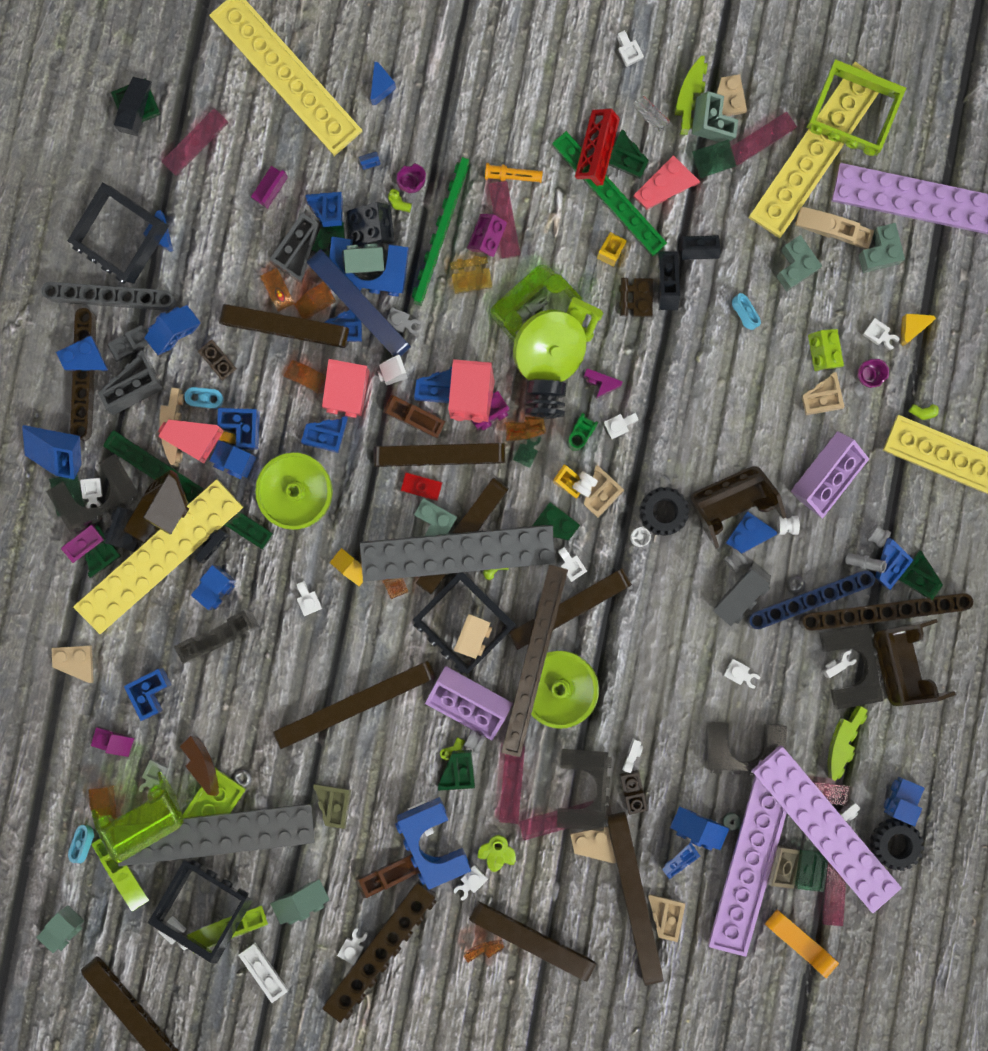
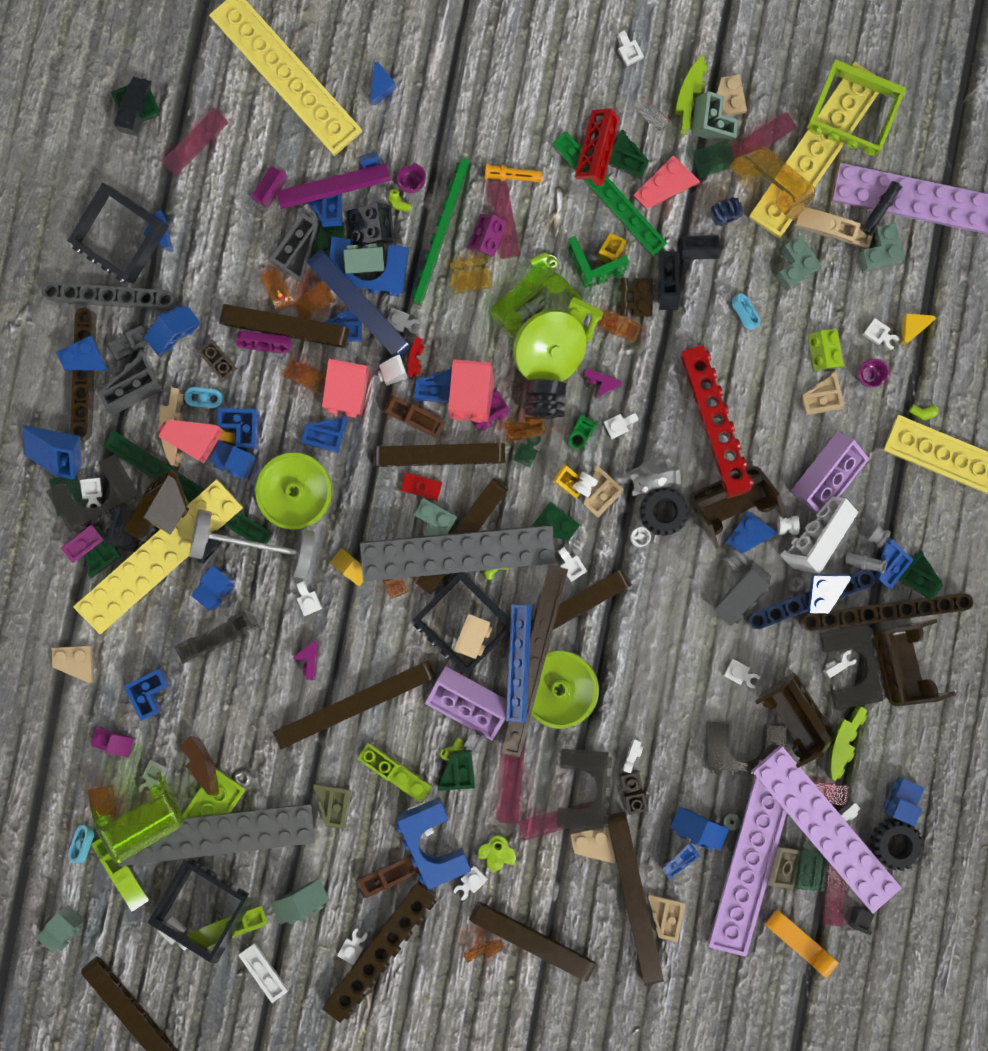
(256, 341): none -> magenta beam
(302, 552): none -> light grey axle
(310, 654): none -> magenta slope
(333, 186): none -> magenta tile
(395, 772): none -> lime slope
(414, 363): none -> red slope
(518, 663): none -> blue tile
(545, 259): none -> lime arm
(599, 275): none -> green bracket
(619, 326): none -> clear orange slope
(651, 475): none -> light grey animal
(726, 211): none -> dark blue gear
(732, 486): none -> red brick
(795, 189): none -> clear yellow windscreen
(801, 717): none -> dark brown windscreen
(821, 536): none -> white wedge
(825, 591): none -> wing
(861, 920): none -> black panel
(885, 201): none -> black pin

